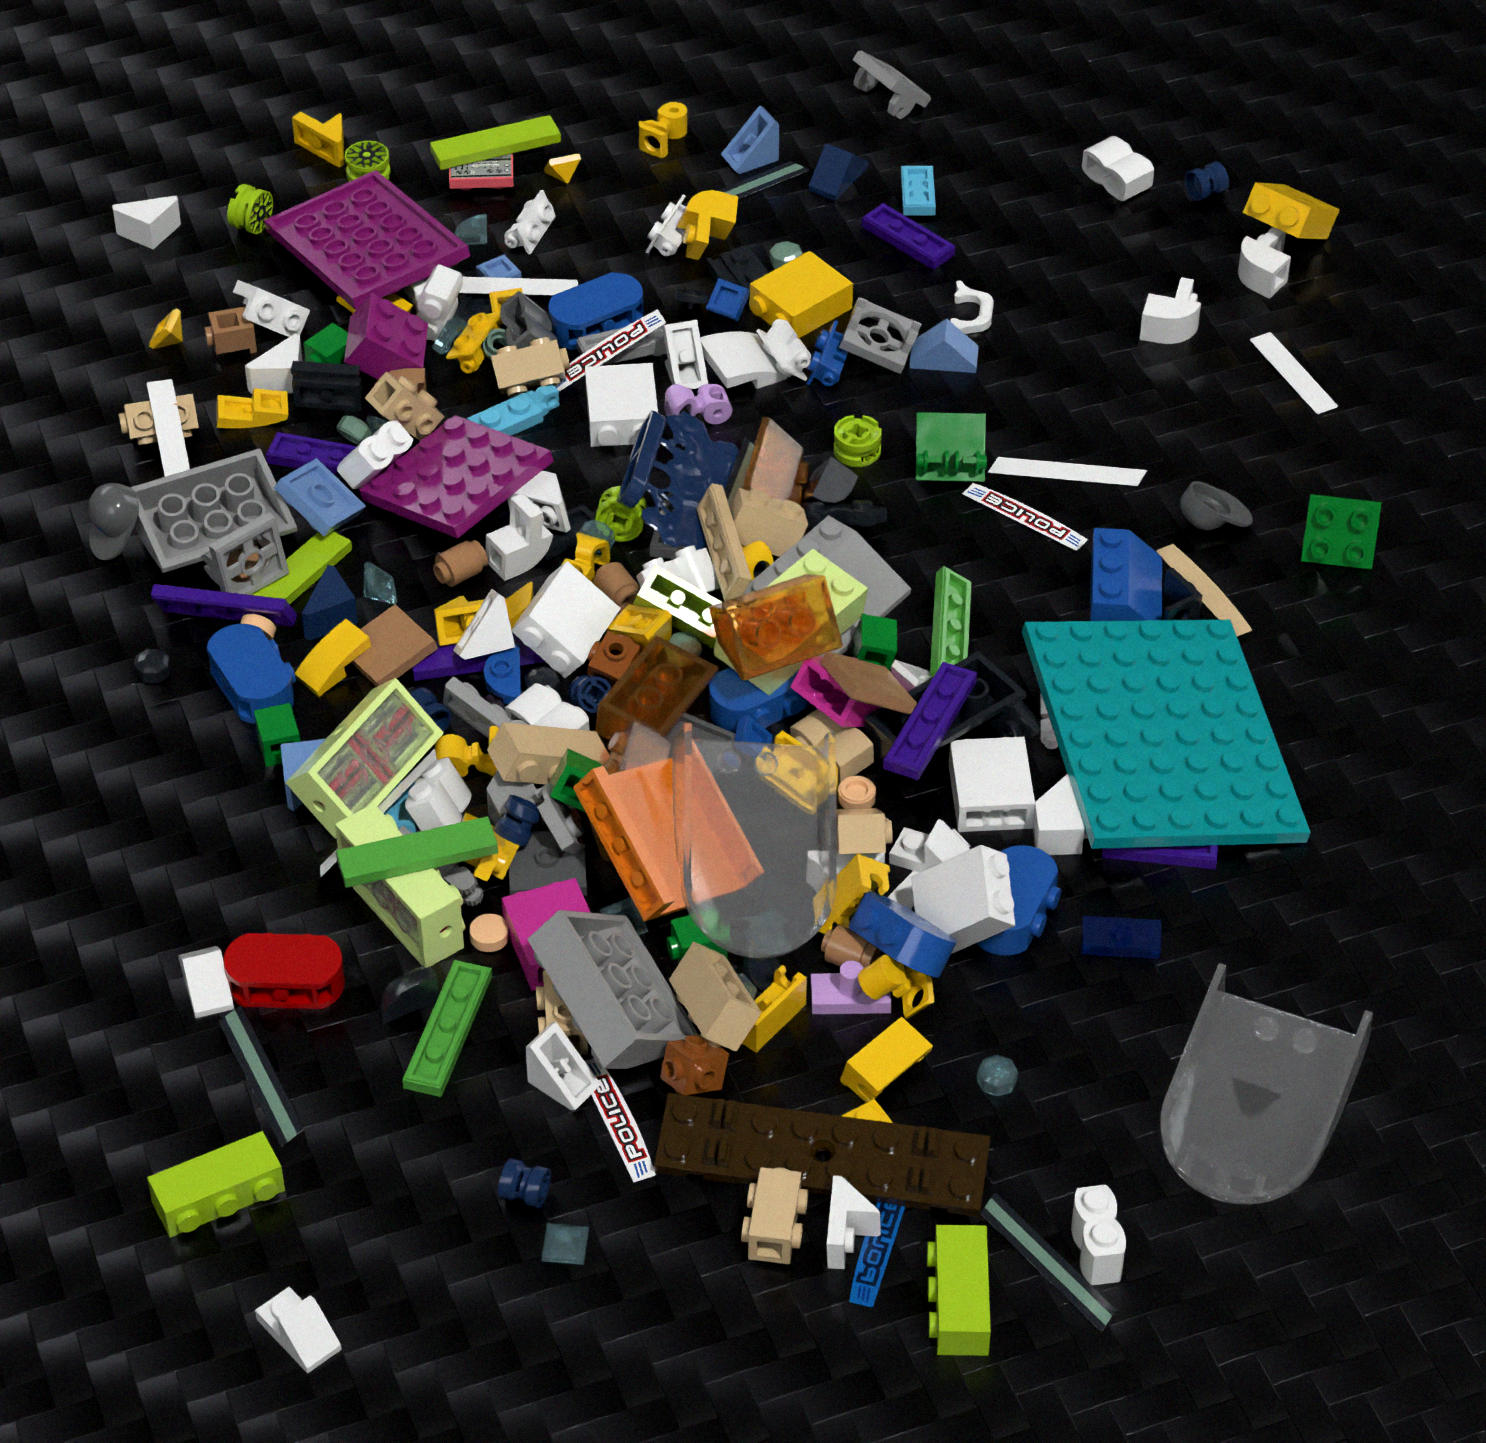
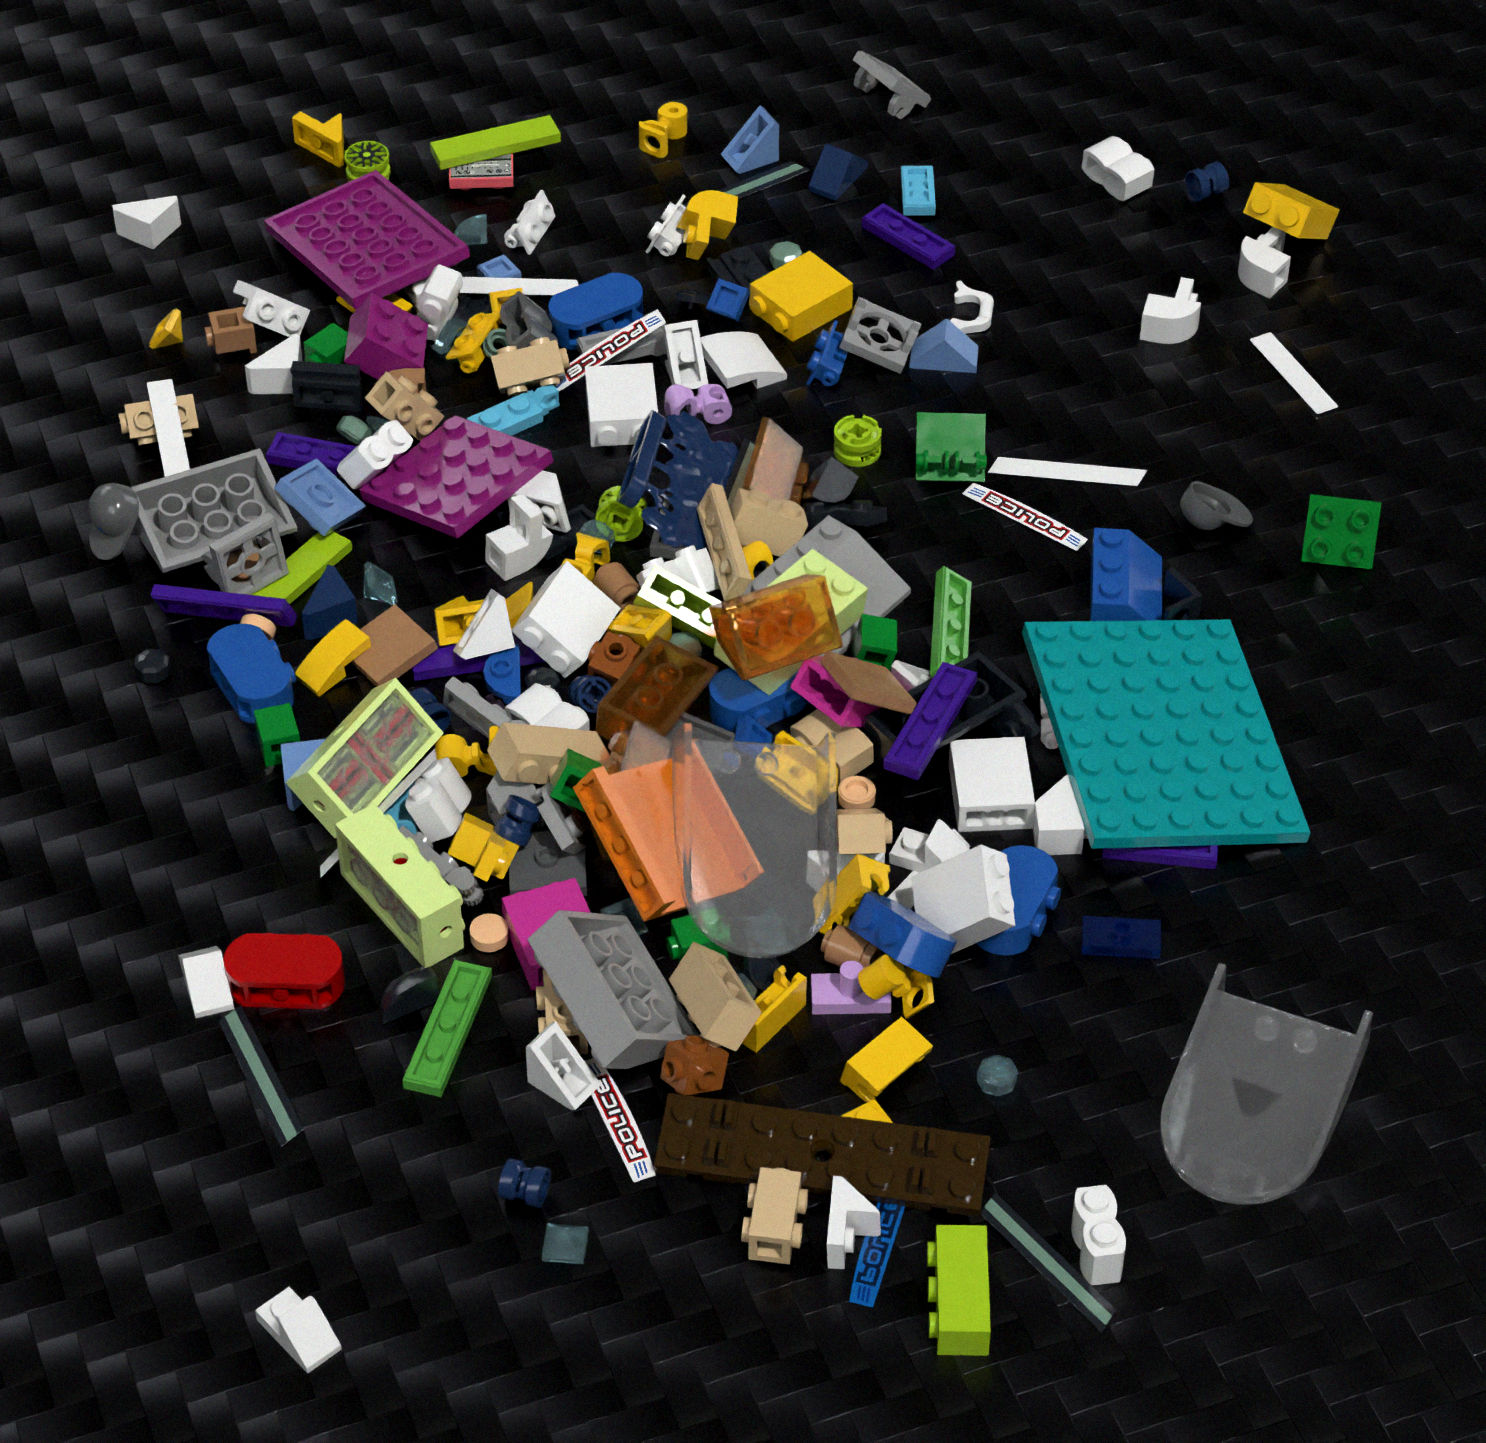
(216, 1184): lime brick -> none
(249, 209): lime wheel -> none
(261, 410): yellow slope -> none
(416, 851): bright green tile -> none
(460, 563): medium nougat brick -> none
(562, 167): yellow slope -> none
(786, 349): white hinge -> none
(1212, 595): tan sticker -> none

